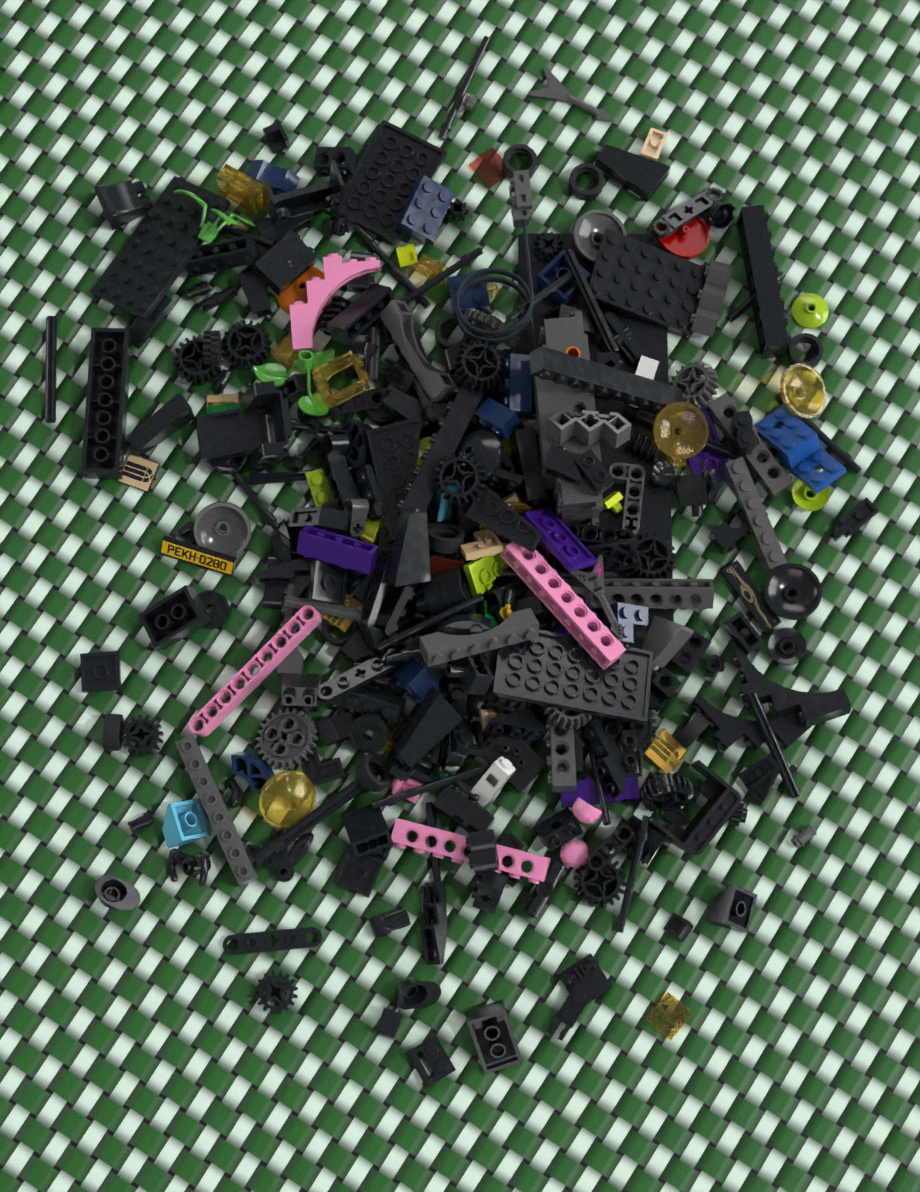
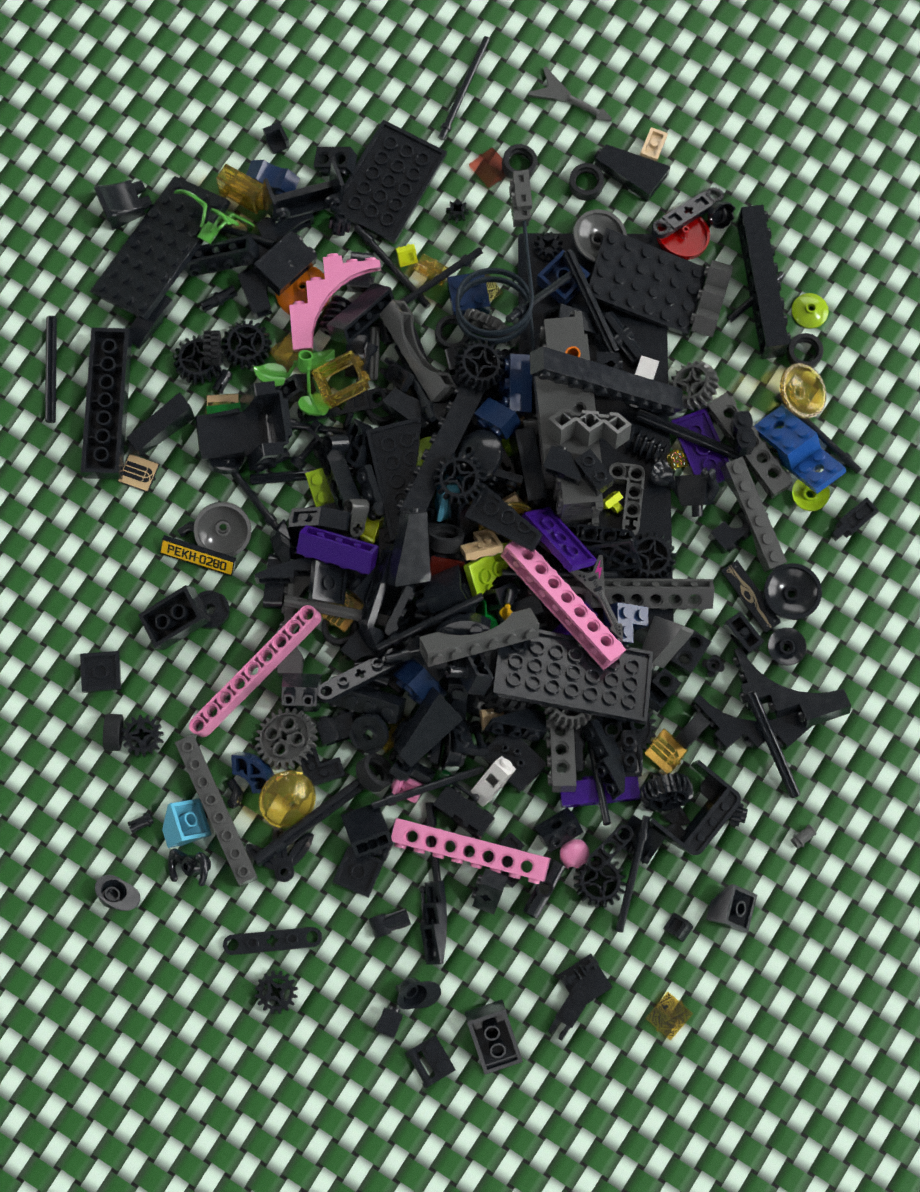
(197, 290): black pin -> none
(424, 210): dark blue brick -> none
(469, 102): dark grey plate -> none
(483, 851): black brick -> none
(585, 812): bright pink hair -> none
(691, 425): clear yellow dish -> none
(760, 777): black wing -> none

